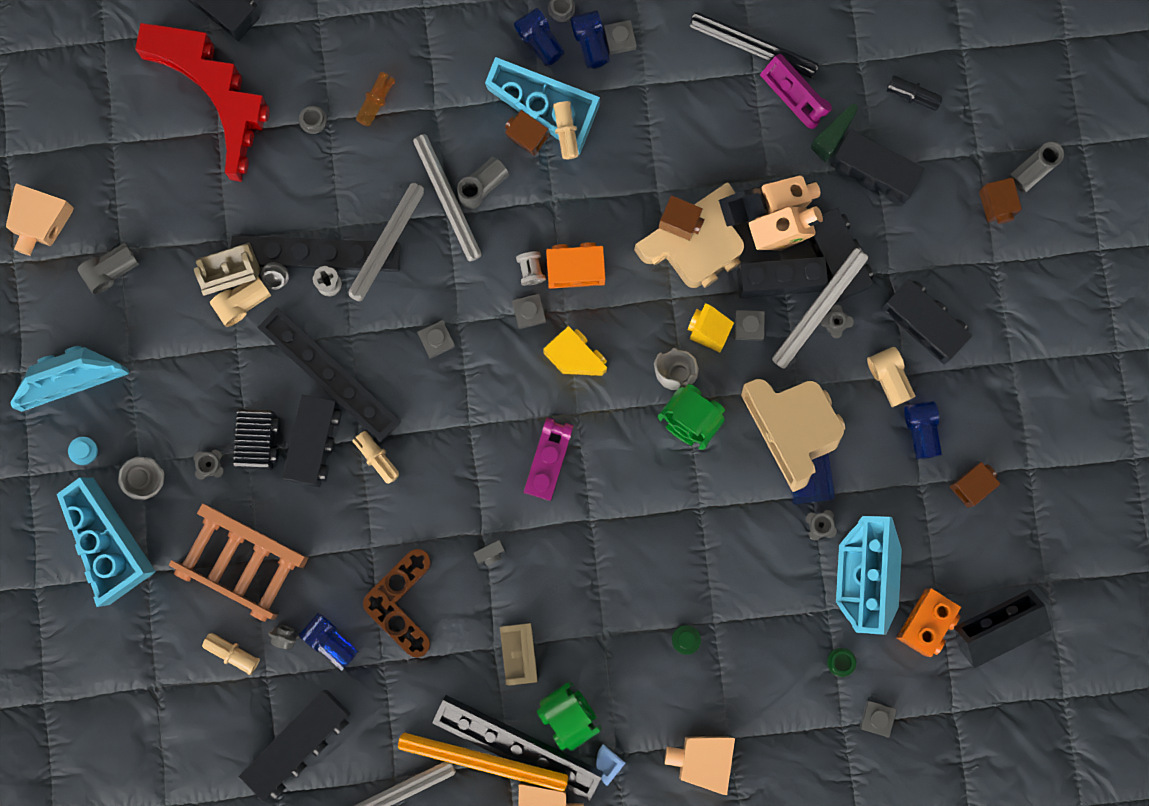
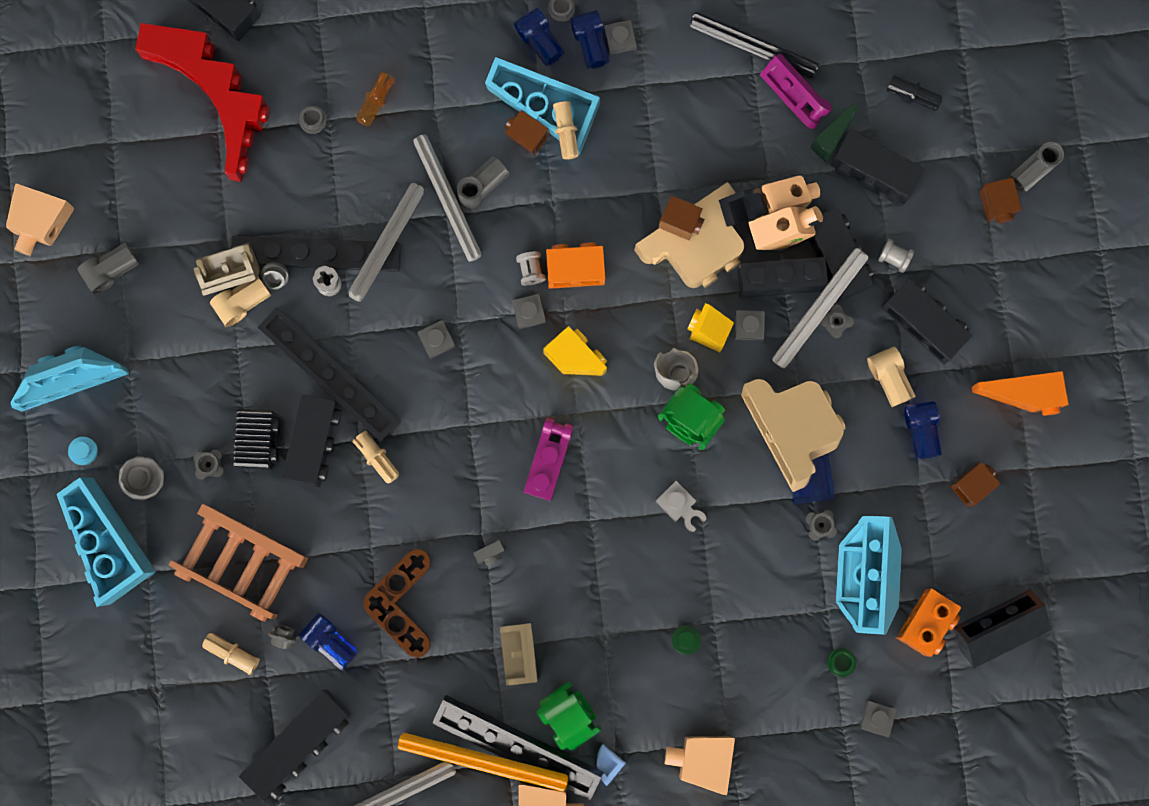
(678, 503): none -> light grey plate
(896, 255): none -> light grey bush
(1029, 393): none -> orange slope

